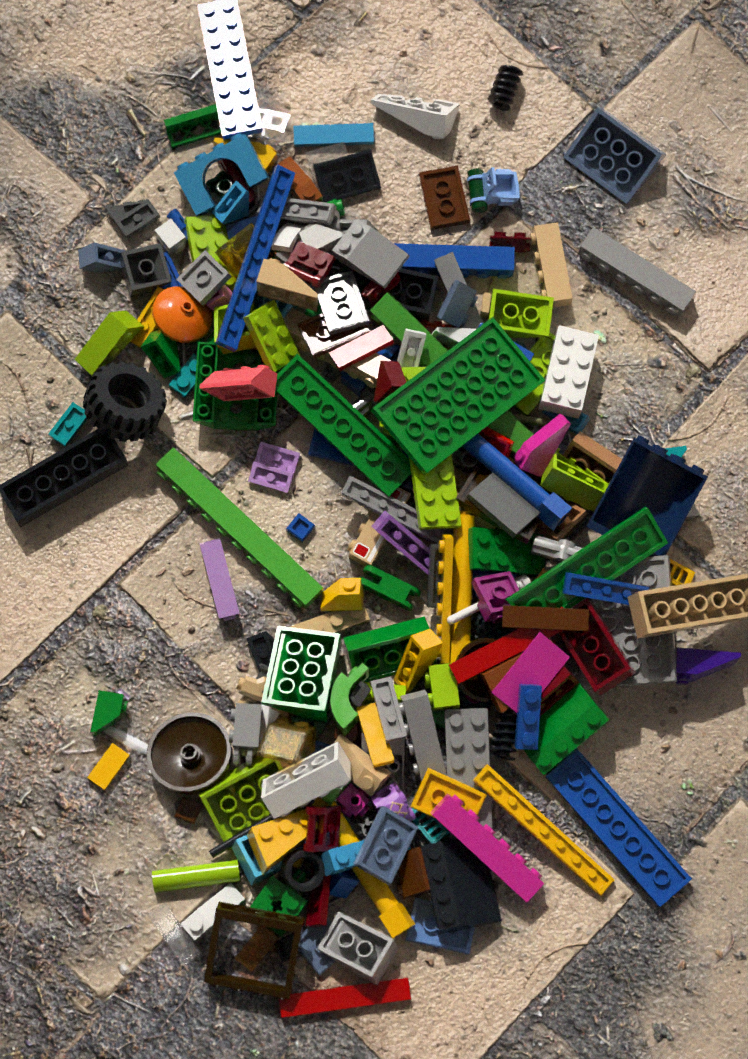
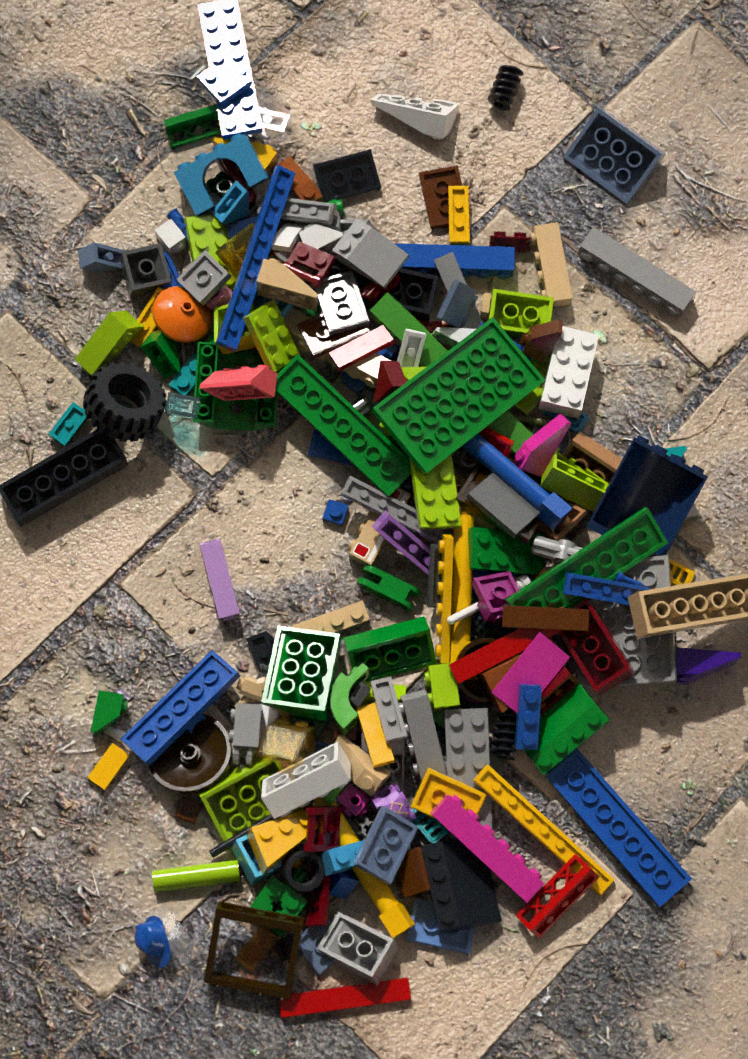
(132, 216): dark grey wing -> none
(152, 940): none -> blue piece
(180, 708): none -> blue piece
(181, 406): none -> clear light blue slope
(203, 918): white slope -> none
(223, 83): none -> wing
(239, 528): bright green brick -> none
(274, 467): lavender slope -> none
(300, 527): blue tile -> none
(333, 134): dark azure tile -> none
(335, 512): none -> blue plate
(343, 595): yellow slope -> none
(418, 655): yellow slope -> none
(458, 215): none -> yellow tile
(492, 187): light blue piece -> none
(541, 339): none -> reddish brown slope
(574, 888): none -> red fence
(620, 576): none -> blue piece

